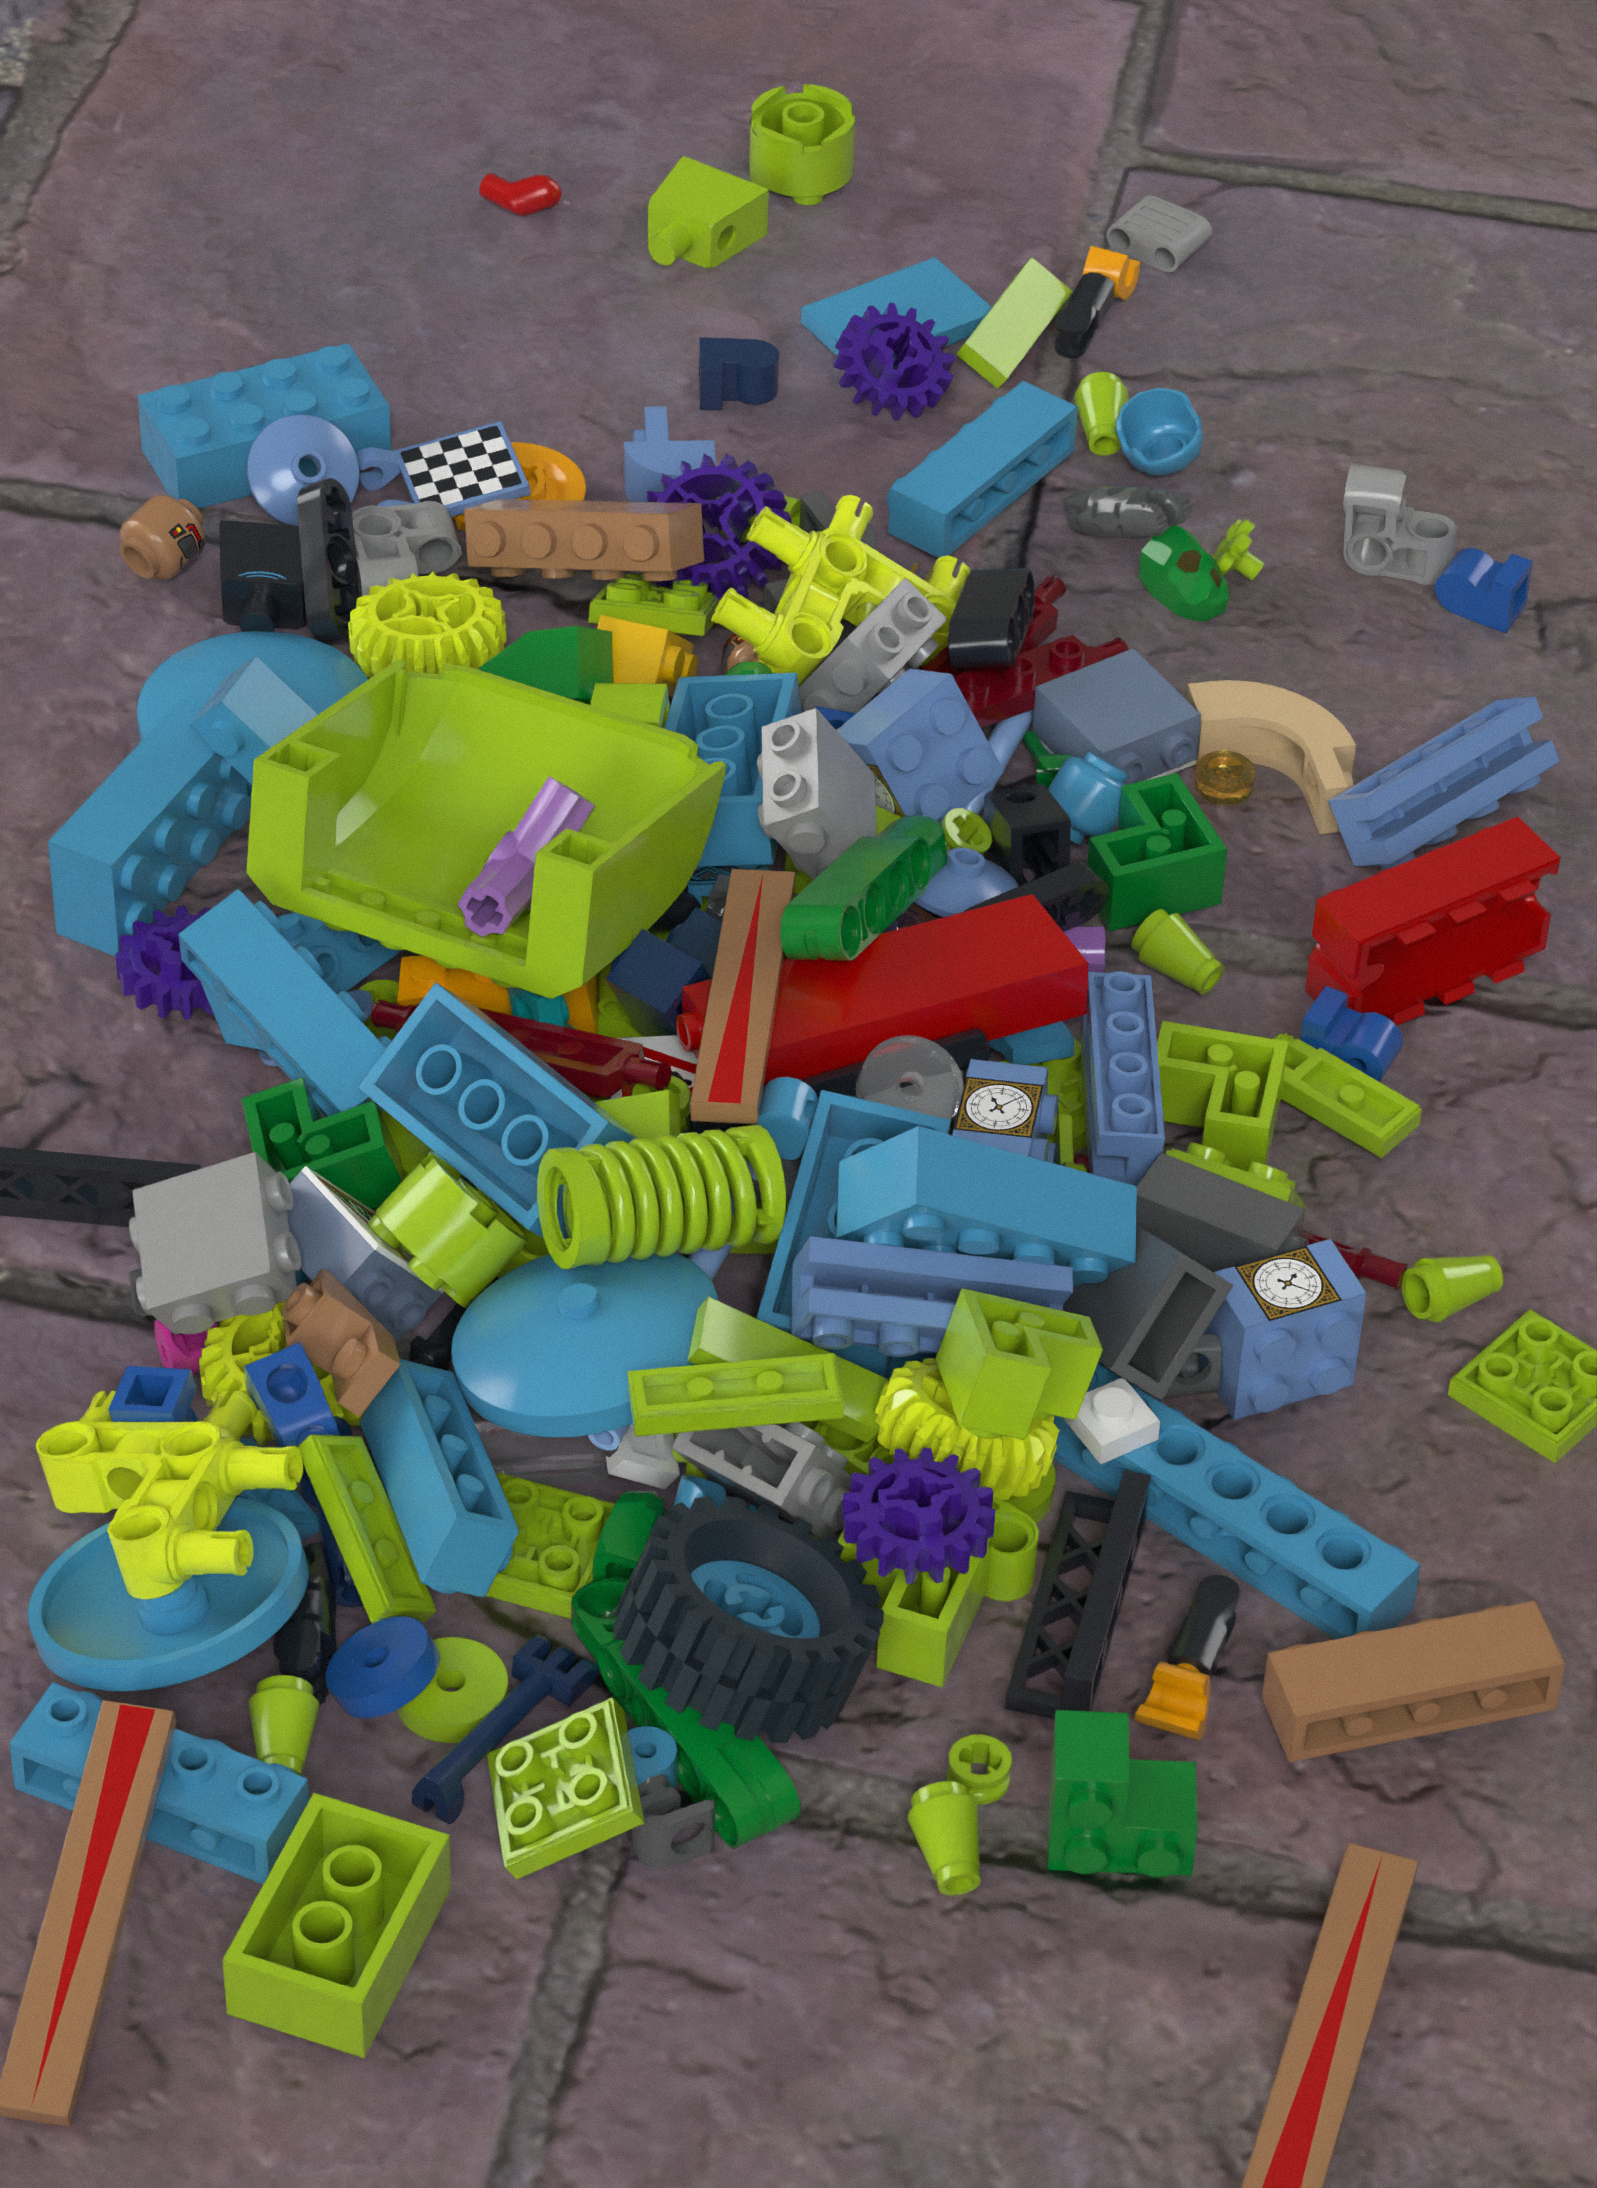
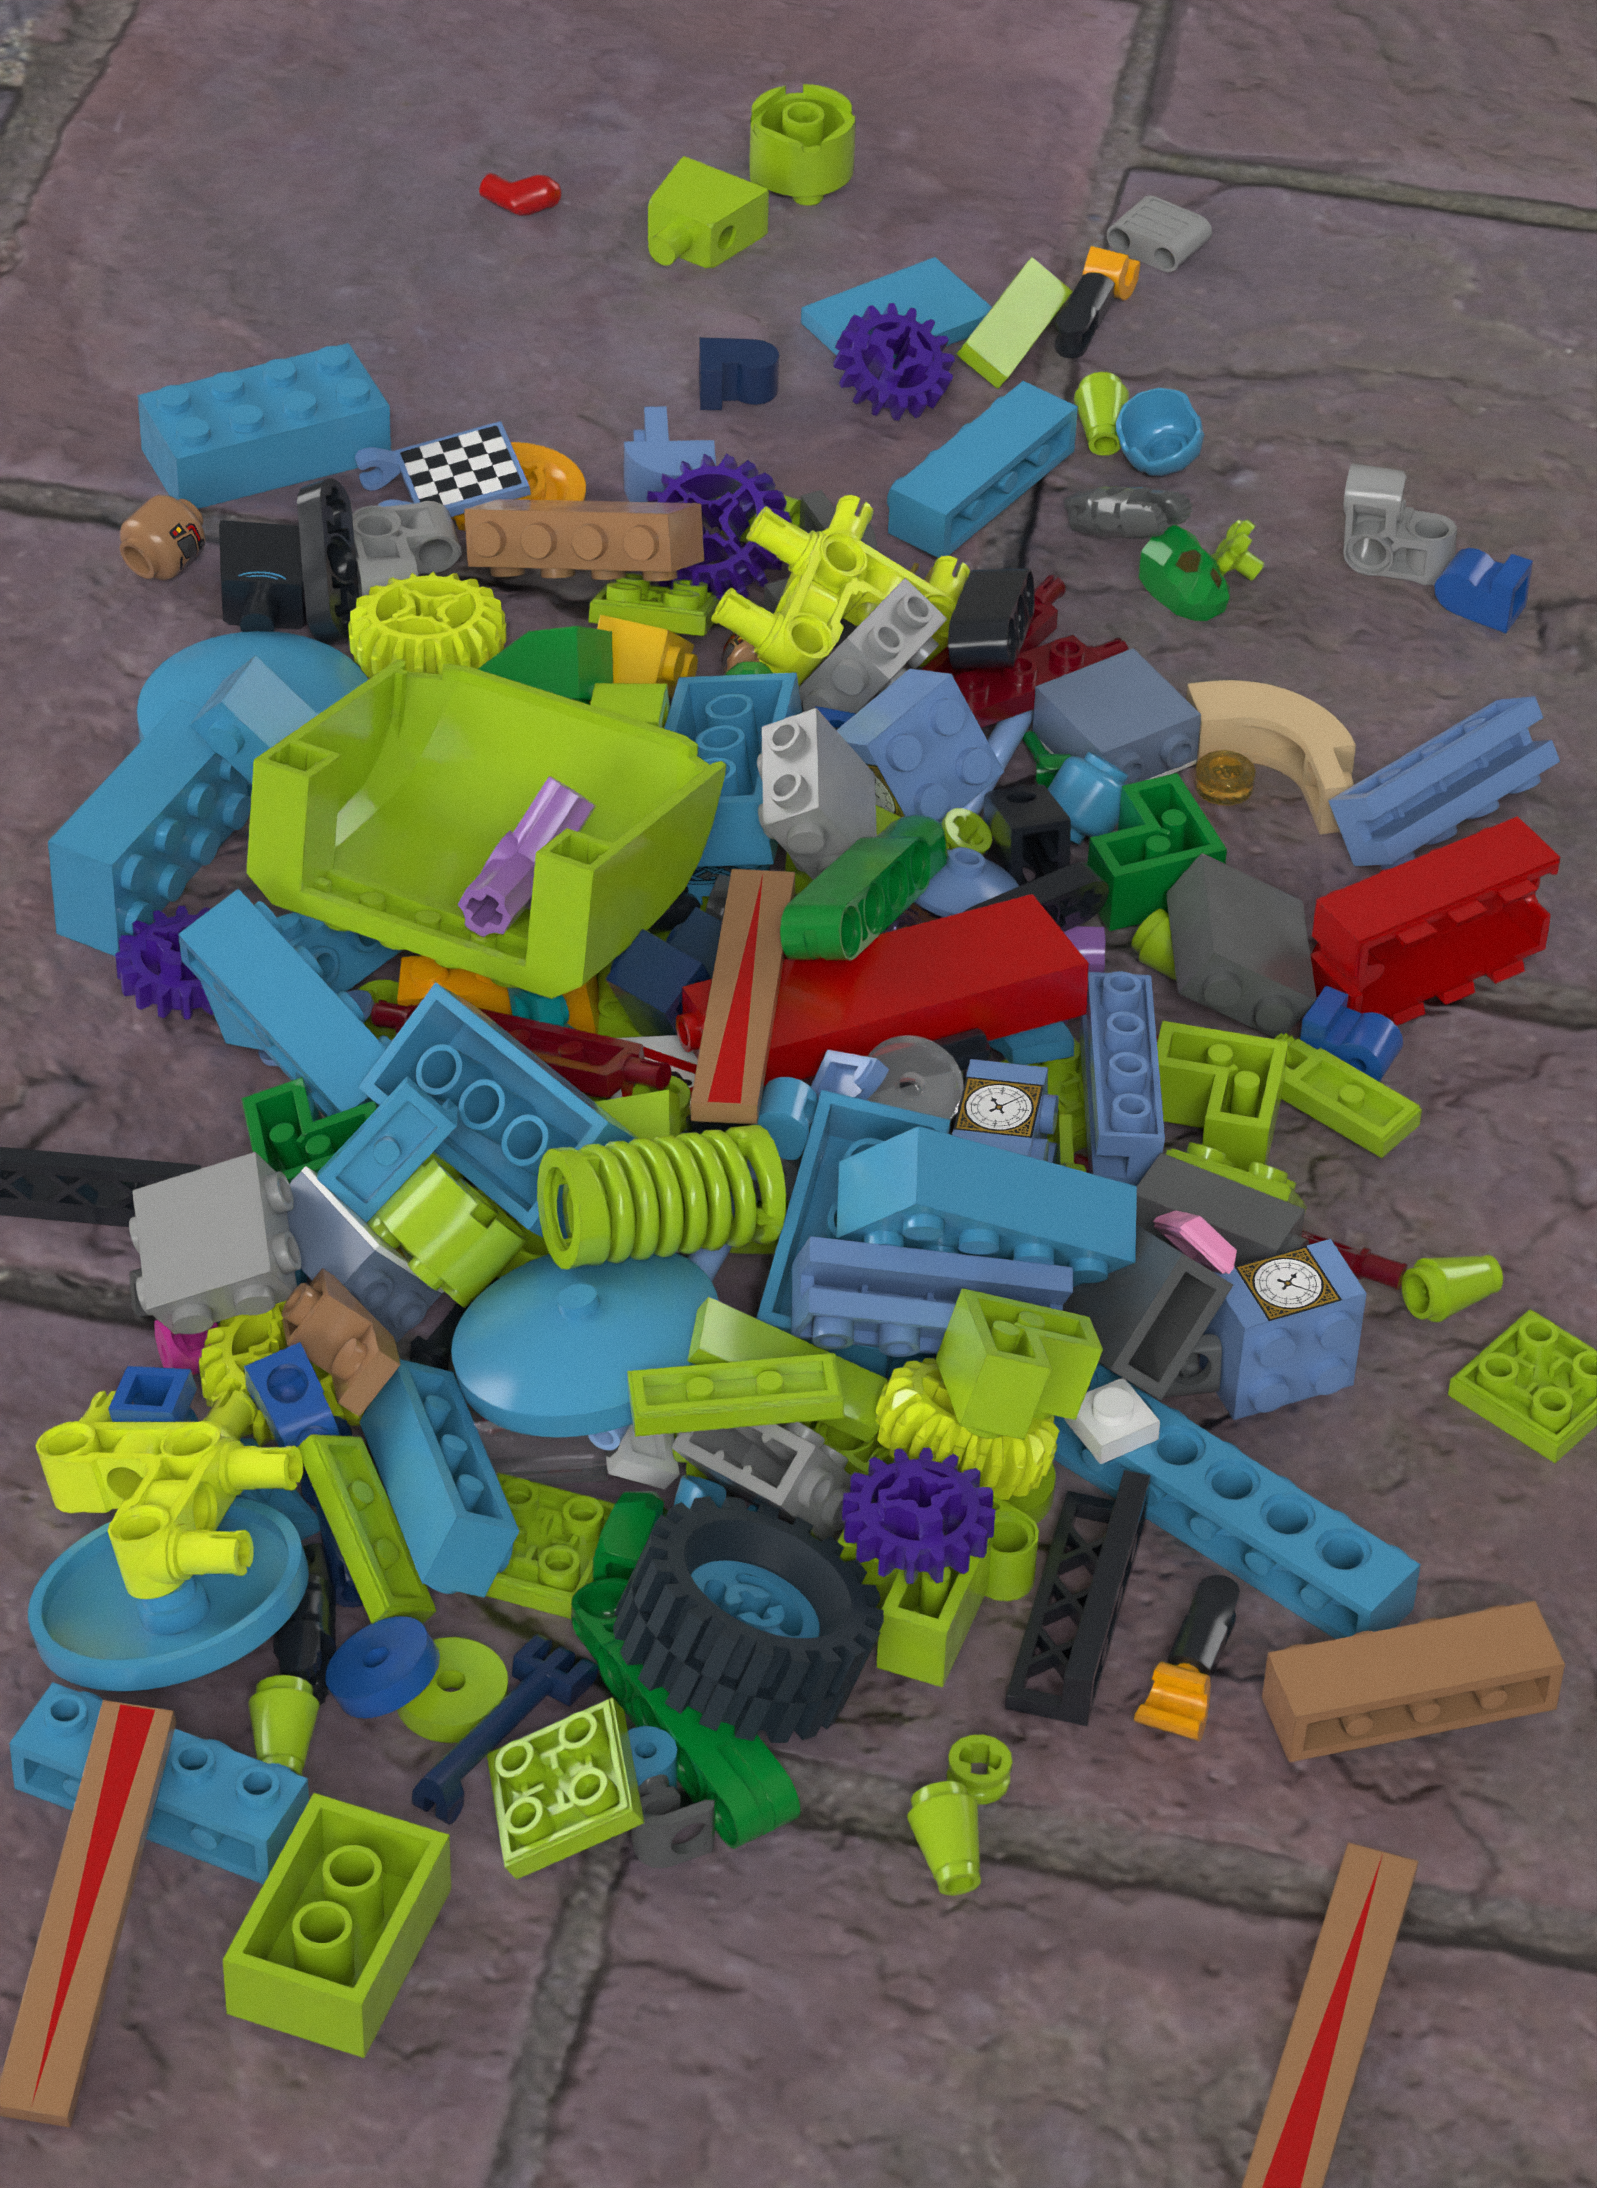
(275, 459): medium blue dish -> none
(388, 1148): none -> dark azure panel
(849, 1075): none -> medium blue tile
(1113, 1808): green brick -> none
(1197, 1240): none -> bright pink tile
(1240, 946): none -> dark grey brick

